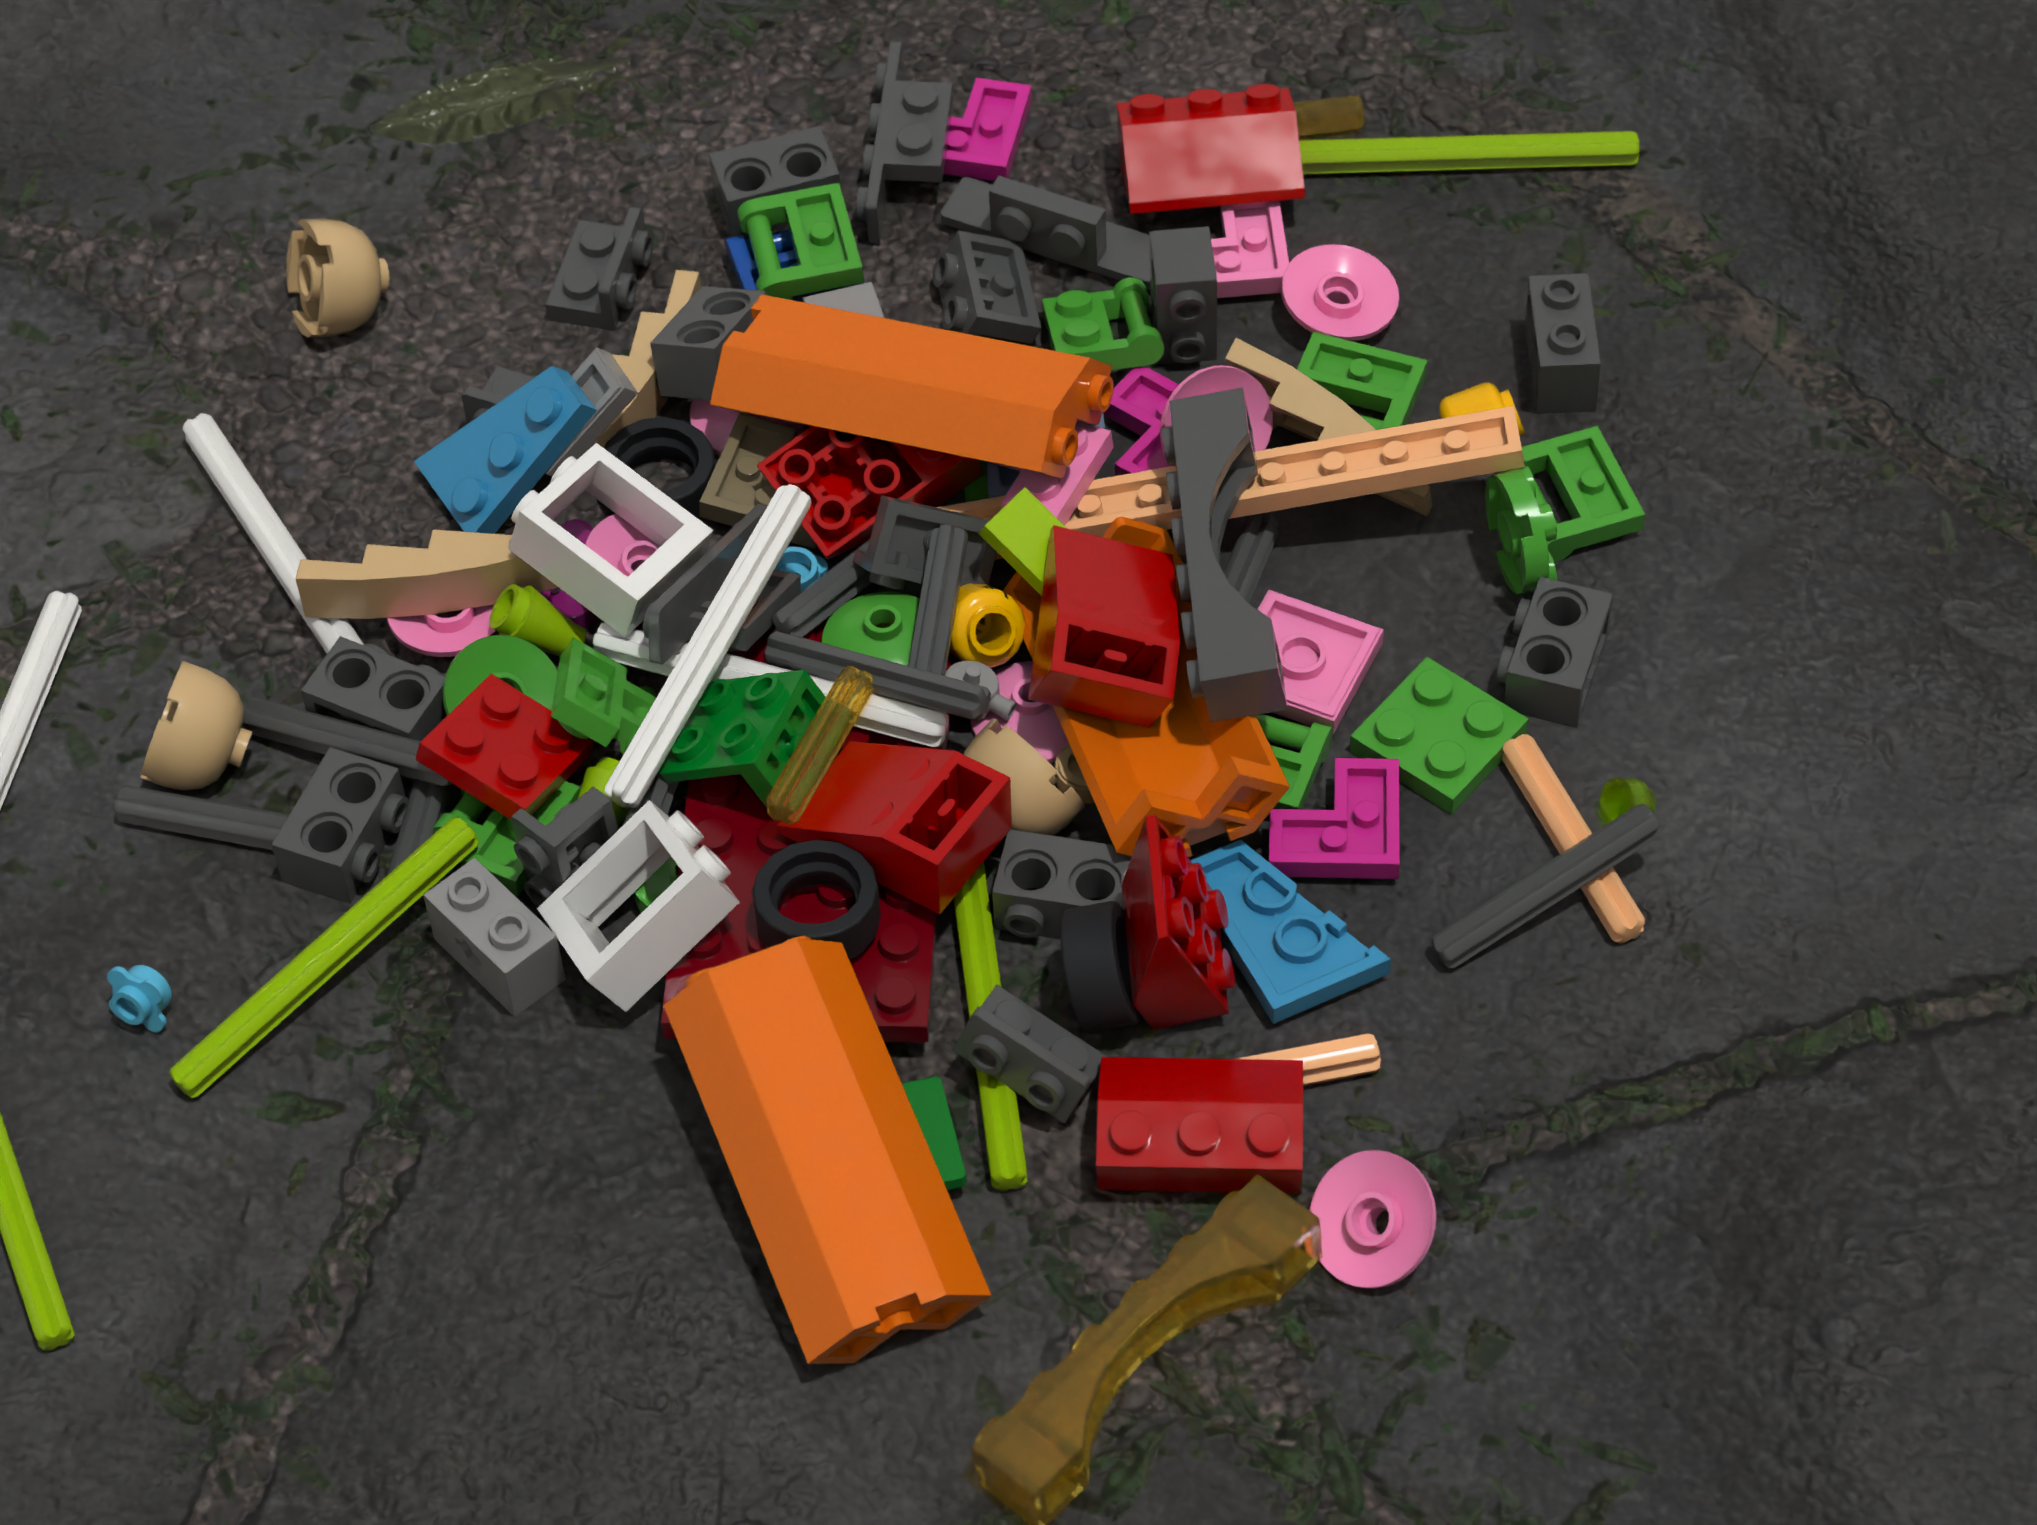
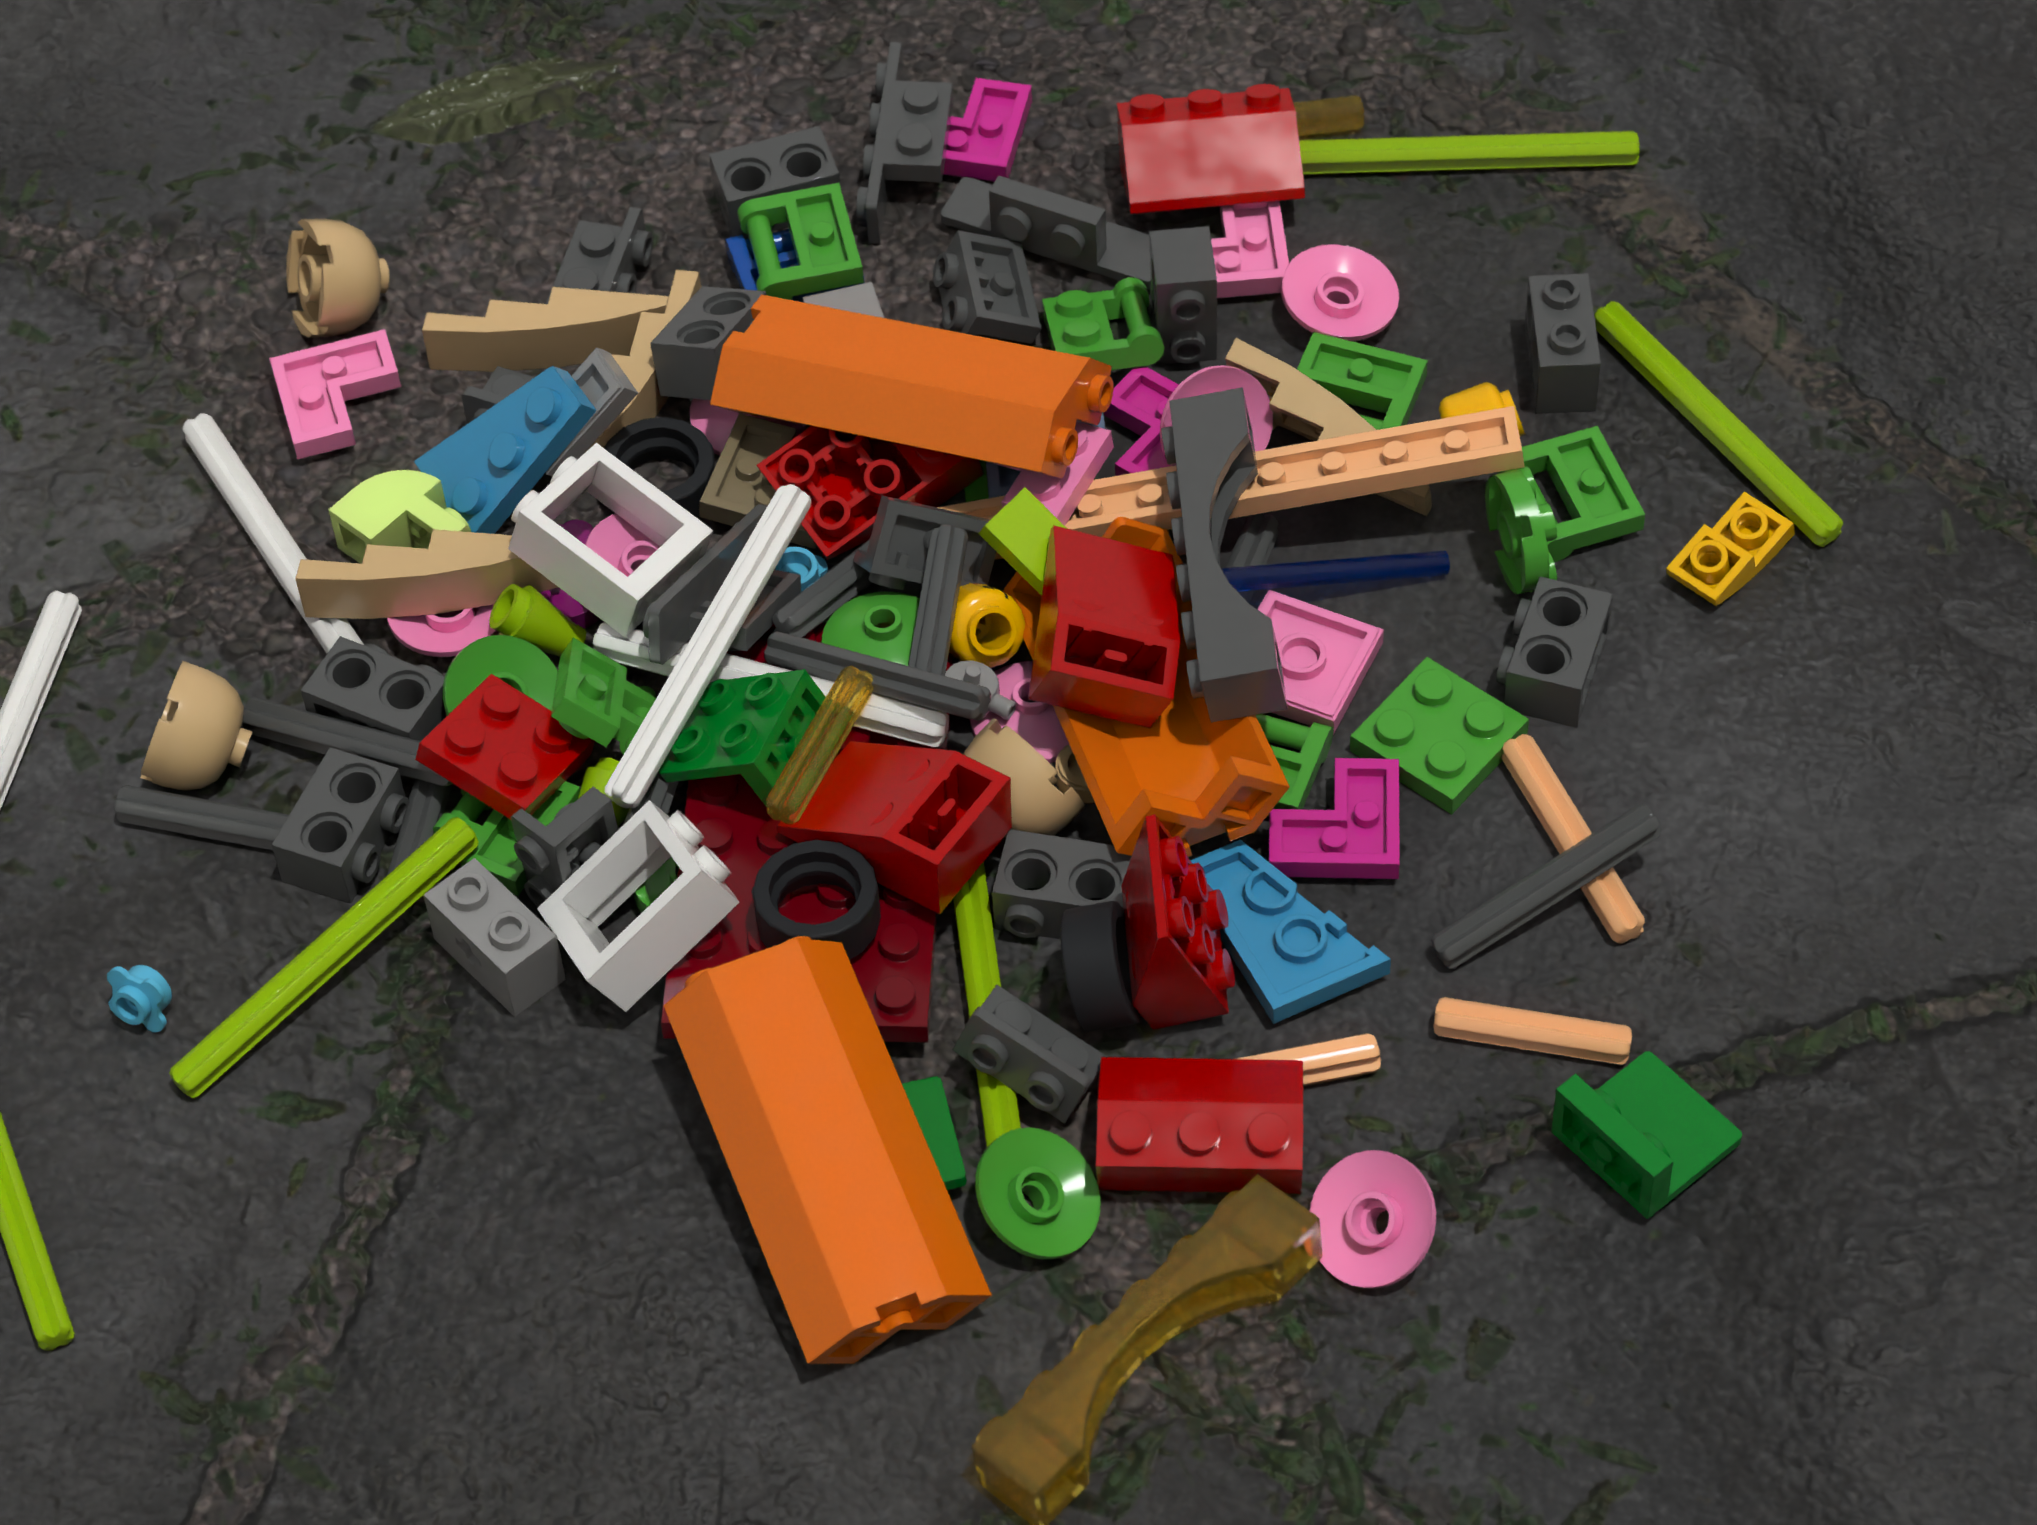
(321, 378): none -> bright pink plate
(392, 511): none -> yellowish green brick
(538, 334): none -> tan slope
(1056, 1182): none -> bright green dish
(1338, 571): none -> clear blue bar
(1532, 1030): none -> light nougat axle
(1622, 795): clear neon green hinge -> none
(1643, 1131): none -> green bracket
(1718, 424): none -> lime axle
(1733, 551): none -> yellow slope

